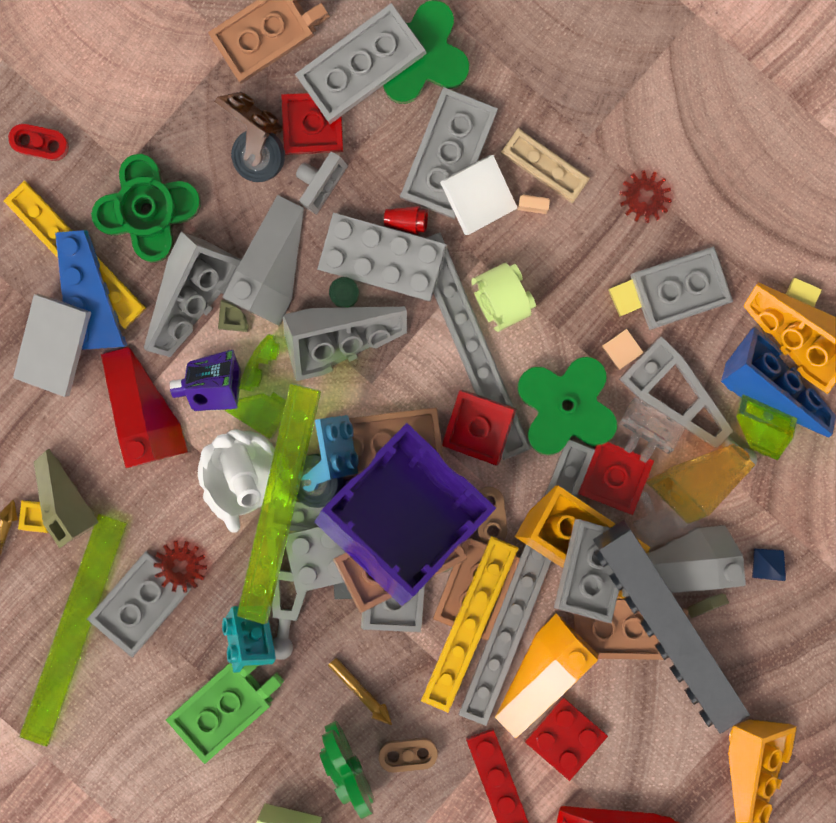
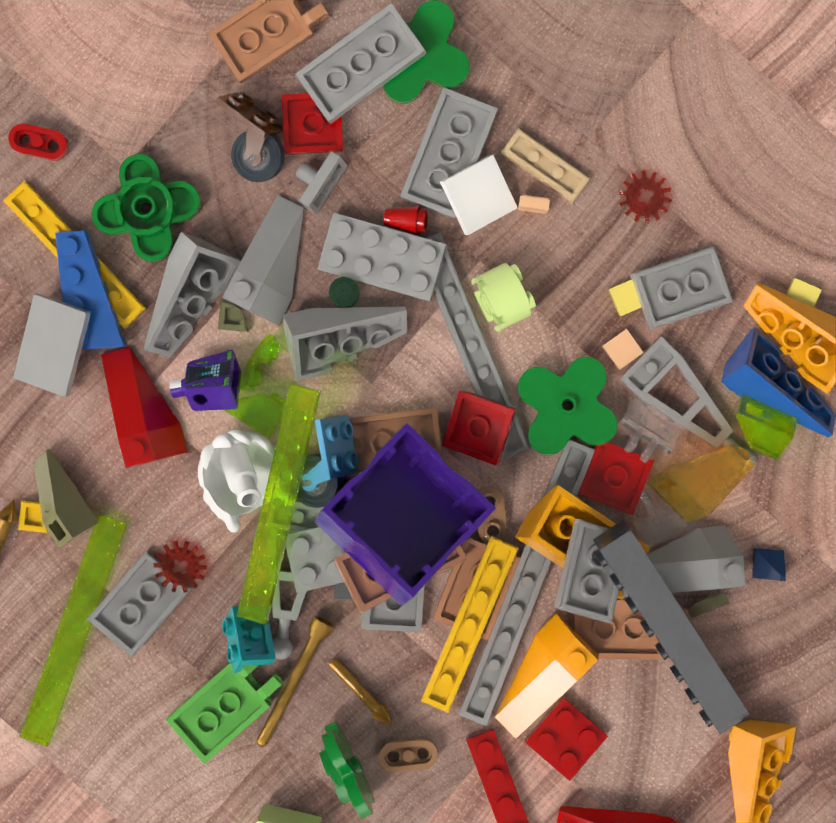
(318, 632): none -> pearl gold piece

